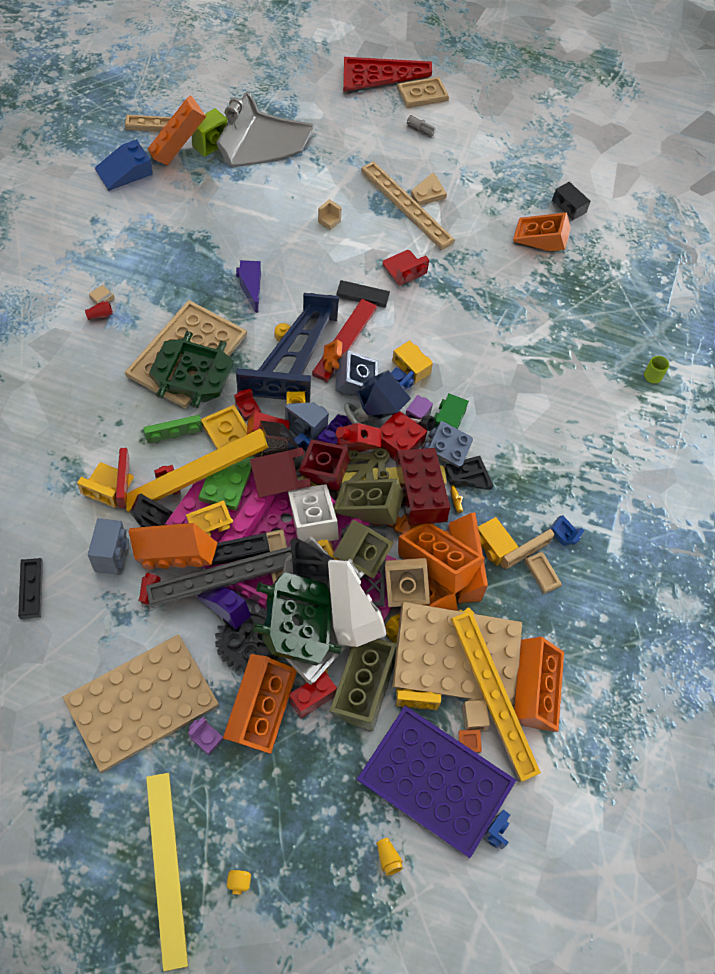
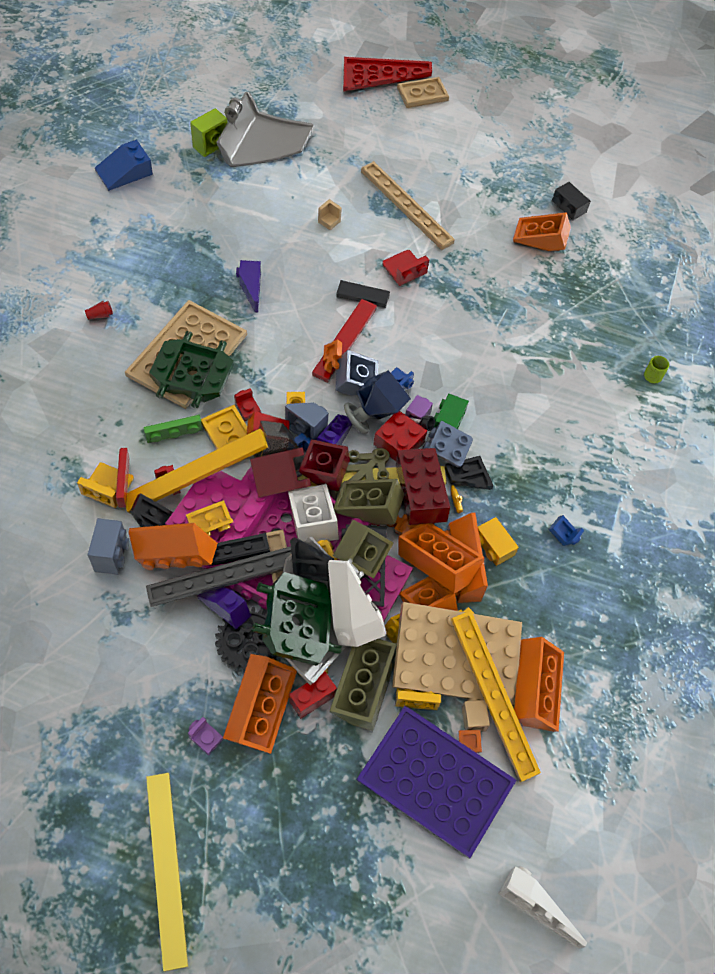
(30, 588): black tile -> none
(101, 294): tan tile -> none
(140, 703): tan plate -> none
(145, 123): tan tile -> none
(147, 580): red cone -> none
(177, 131): orange slope -> none
(227, 485): bright green plate -> none
(238, 881): yellow piece -> none
(276, 384): dark blue piece -> none
(280, 330): yellow piece -> none
(354, 437): red torso -> none
(389, 857): yellow cone -> none
(407, 582): tan slope -> none
(410, 358): yellow brick -> none
(421, 125): light grey axle -> none
(429, 190): tan wing -> none
(499, 825): blue bracket -> none
(527, 549): tan tile -> none
(531, 898): none -> white wedge
(543, 572): tan tile -> none

